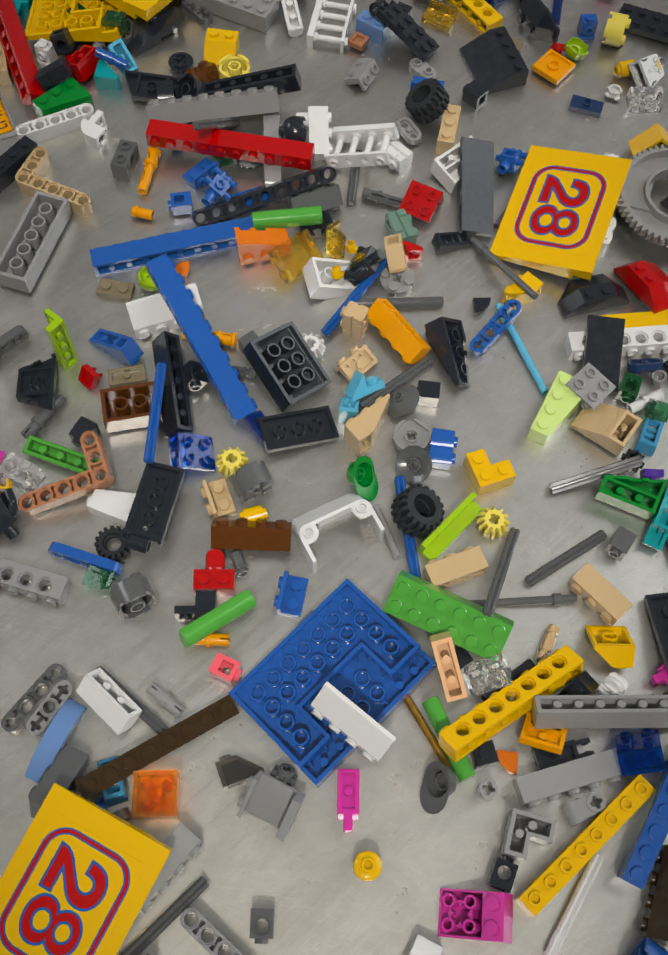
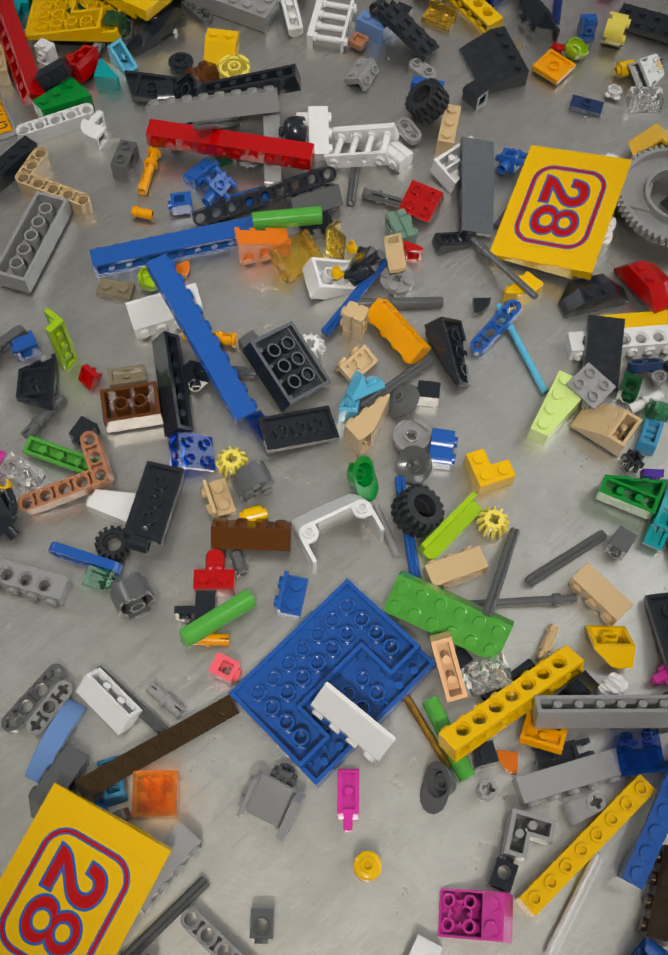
(25, 346): none -> blue brick
(62, 35): black brick -> none
(111, 58): blue pin -> none
(117, 345): blue slope -> none
(155, 410): blue axle -> none
(235, 770): clear smoke slope -> none
(595, 474): axle -> none

